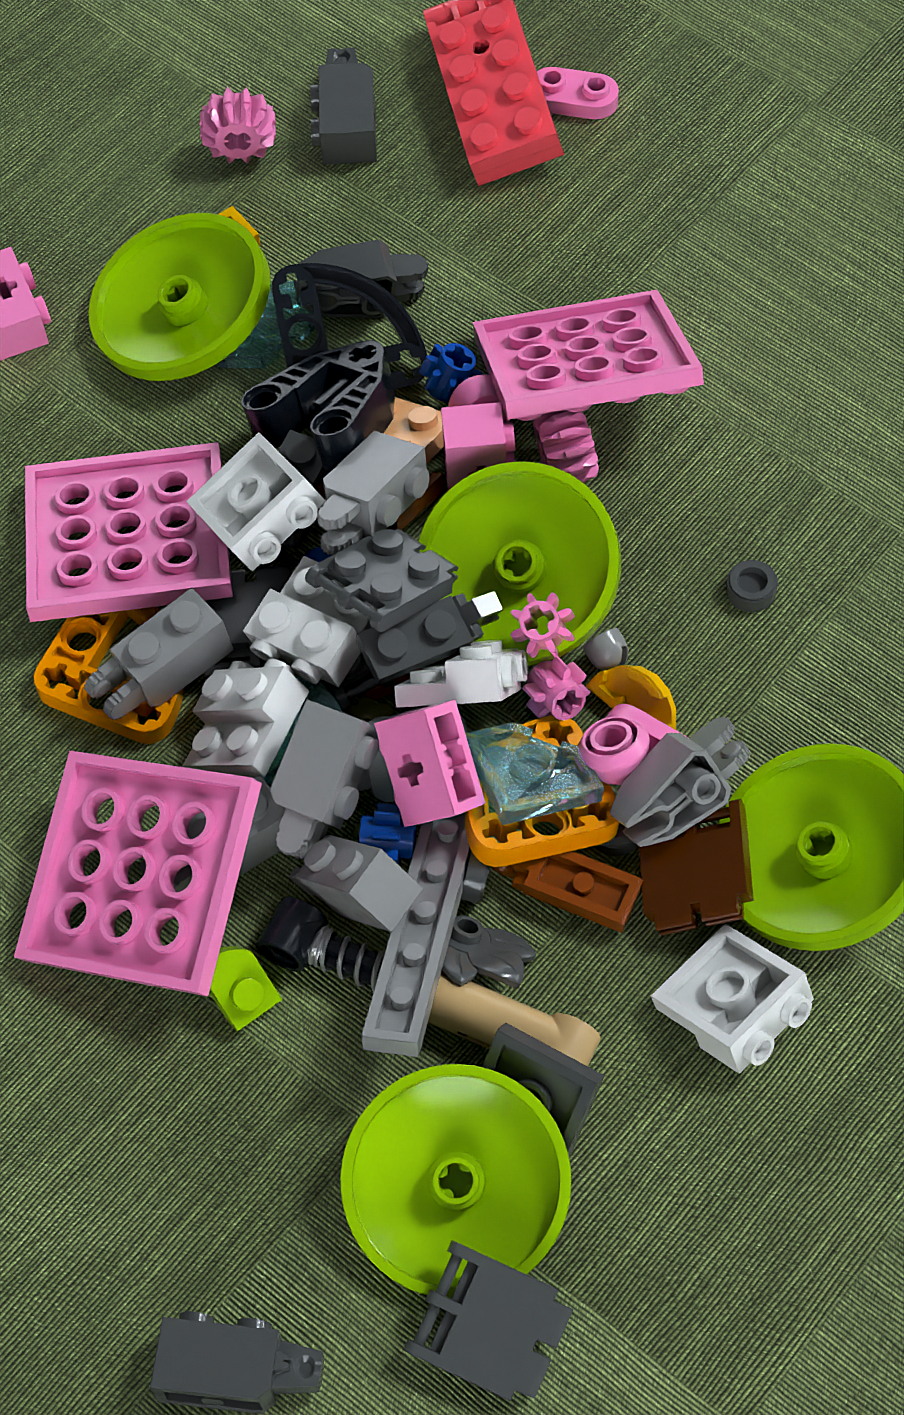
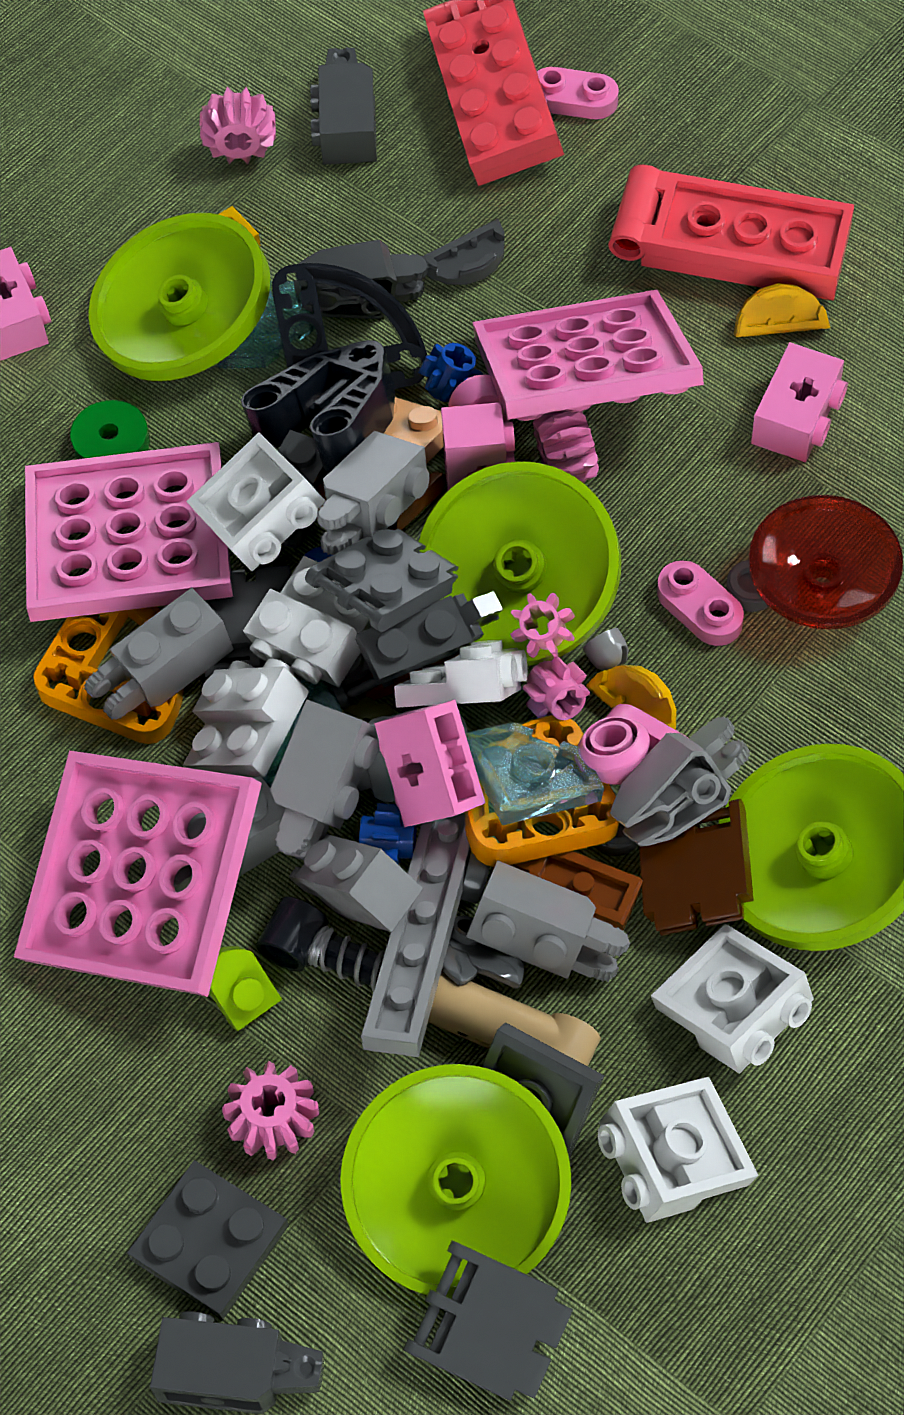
(106, 419): none -> green piece
(208, 1239): none -> dark grey plate
(289, 1118): none -> bright pink gear
(468, 257): none -> dark grey plate
(545, 925): none -> light grey hinge
(674, 1148): none -> white plate
(696, 601): none -> bright pink plate
(731, 231): none -> coral hinge
(780, 310): none -> yellow plate
(798, 402): none -> bright pink brick
(827, 540): none -> clear red dish

